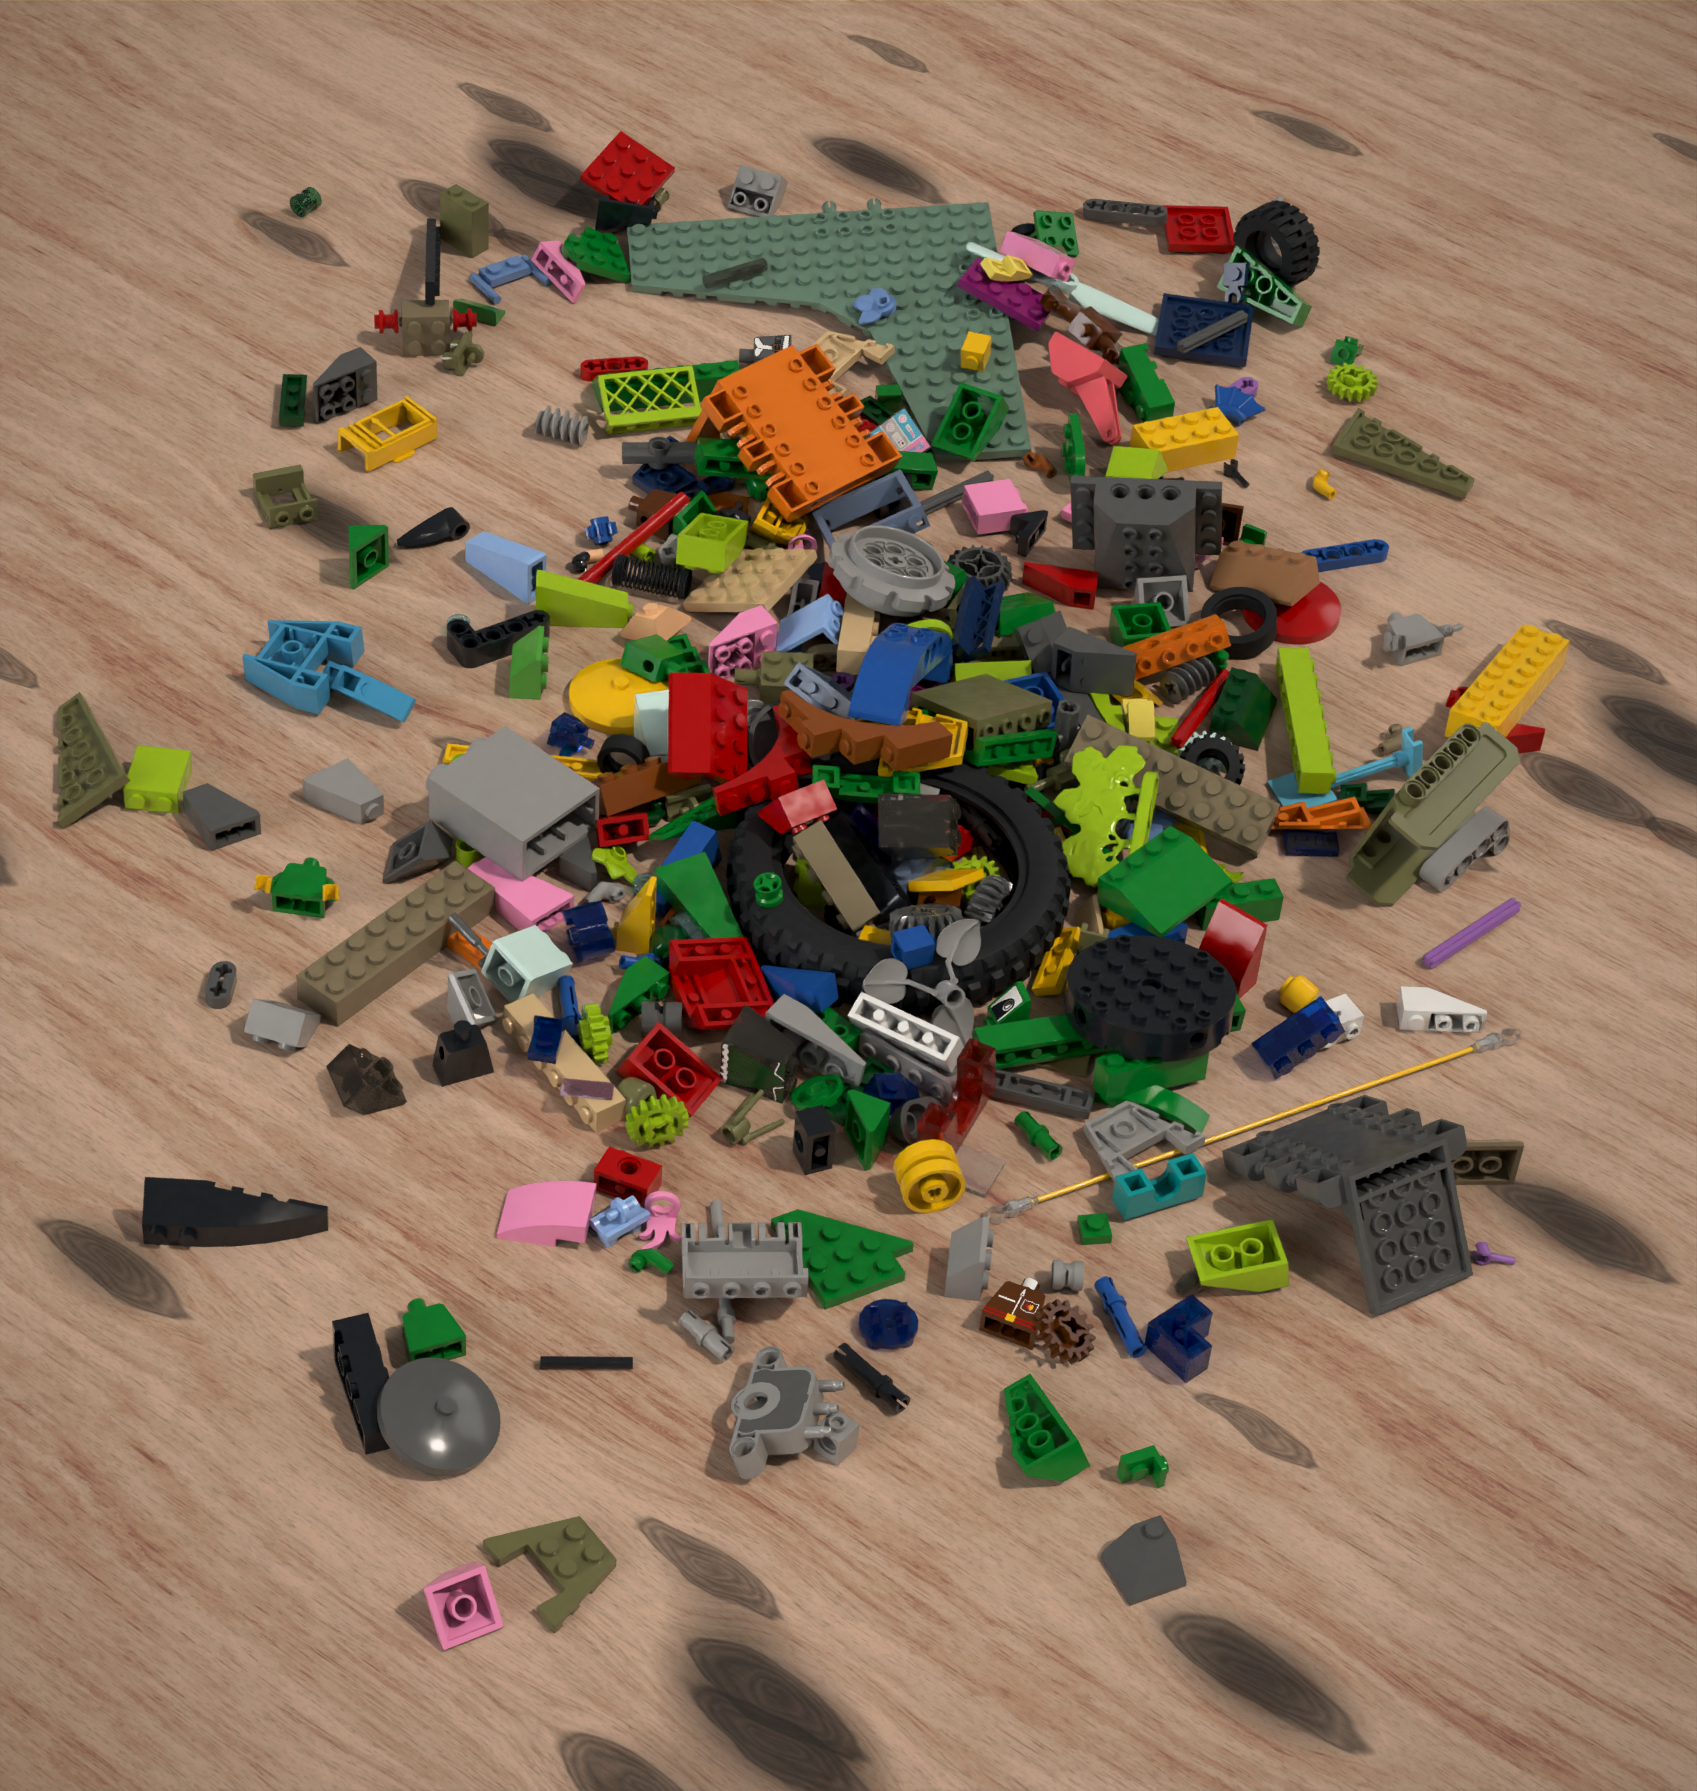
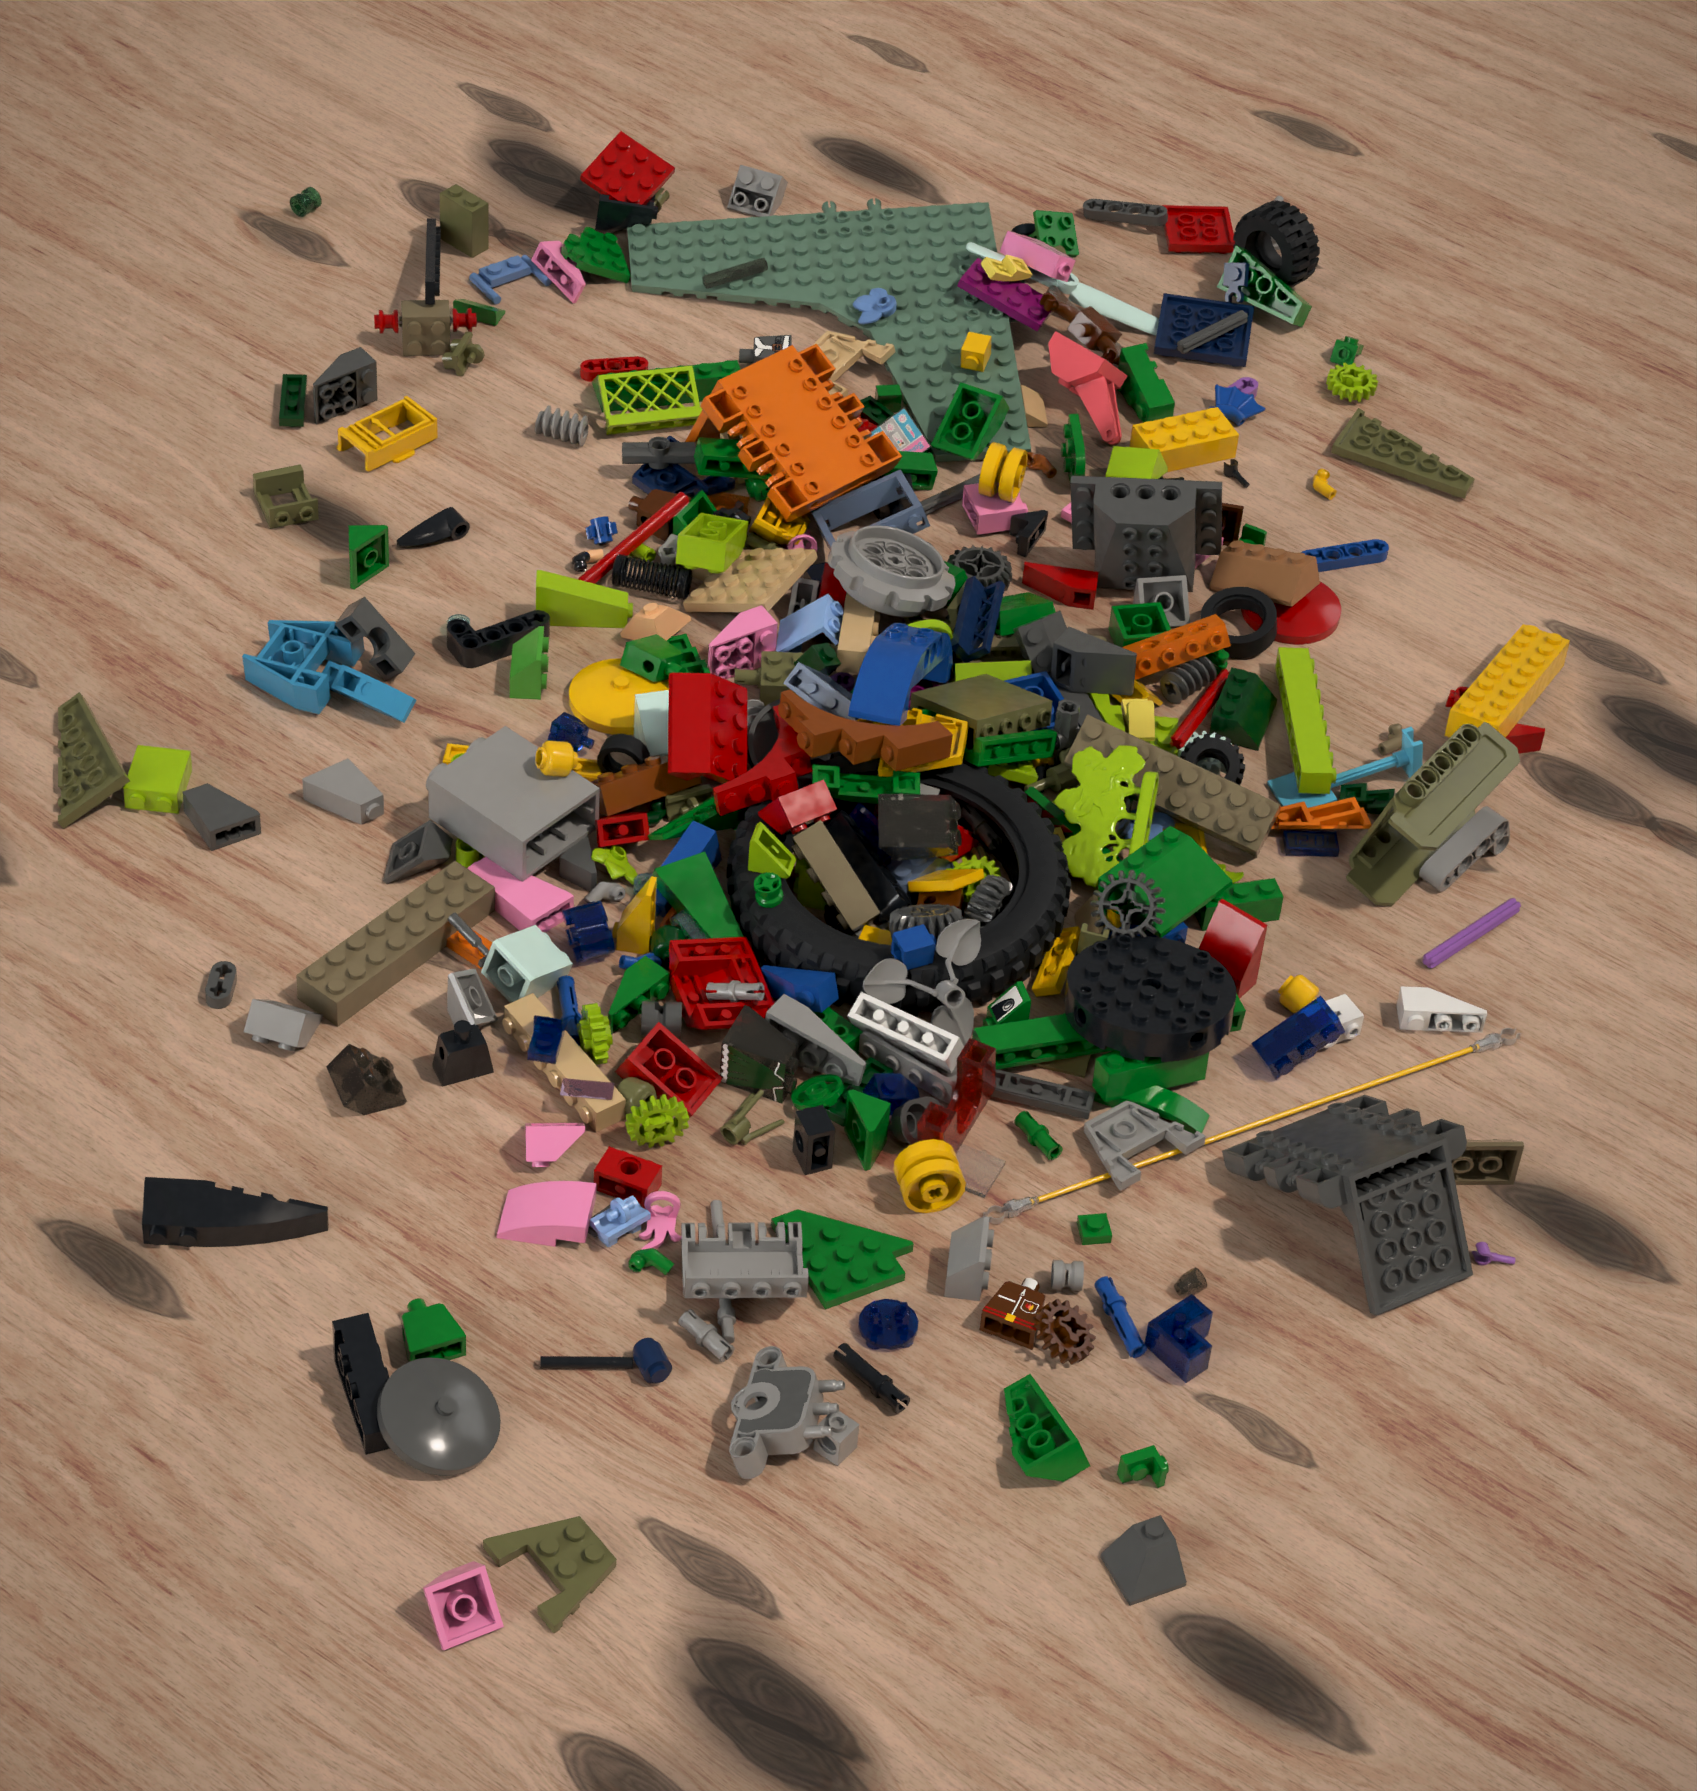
(300, 889): green torso -> none
(390, 650): none -> dark grey arch
(506, 563): light blue slope -> none
(549, 1141): none -> bright pink slope
(556, 758): none -> yellow head
(651, 1360): none -> dark blue brick
(735, 991): none -> light grey pin
(769, 854): none -> lime slope
(821, 658): none -> dark green brick
(1002, 472): none -> yellow wheel
(1034, 407): none -> tan slope
(1128, 894): none -> dark grey gear
(1179, 1183): teal arch -> none
(1241, 1257): lime slope -> none
(1415, 638): light grey torso -> none

